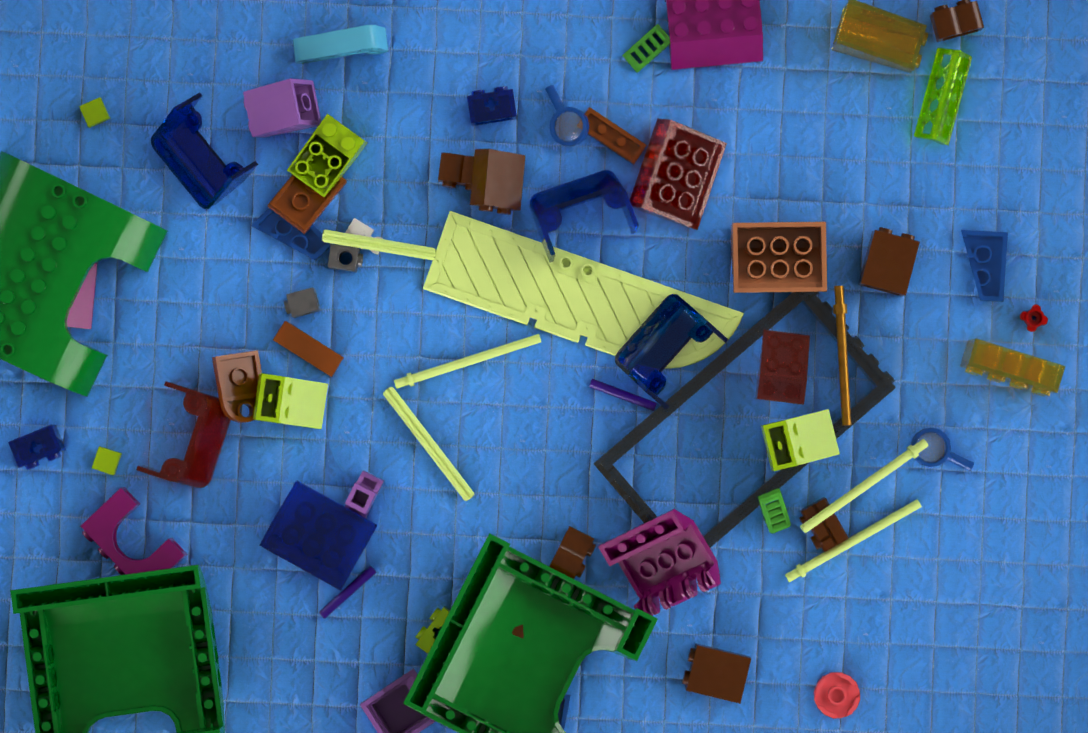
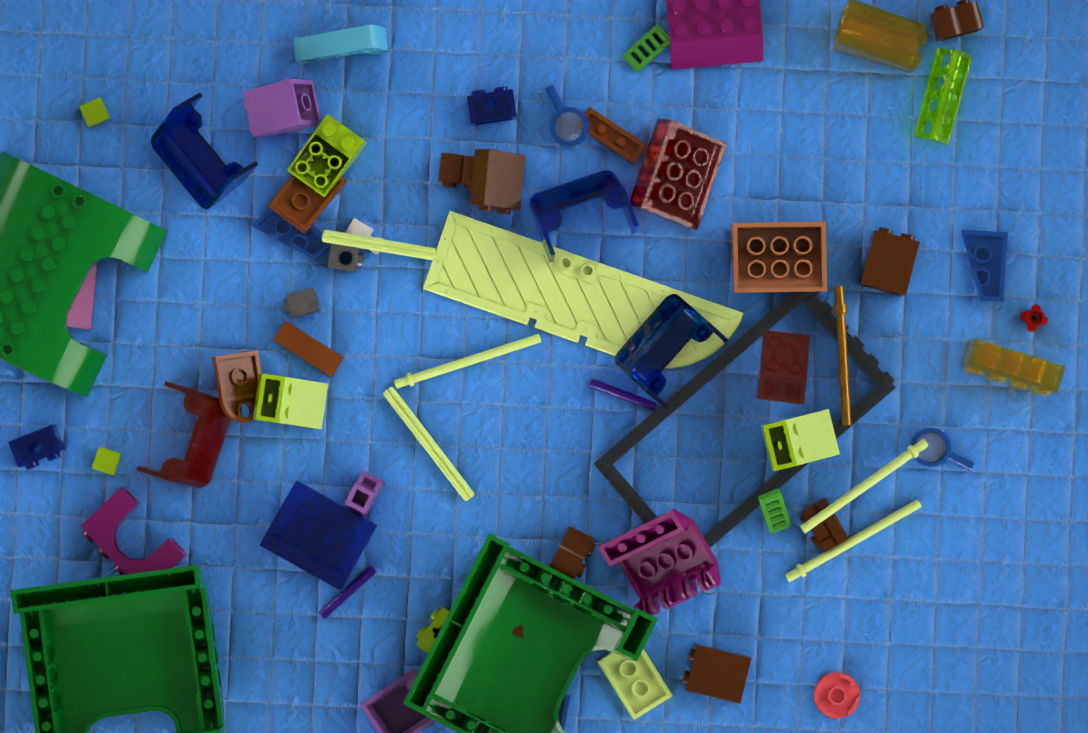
(635, 682): none -> yellowish green tile

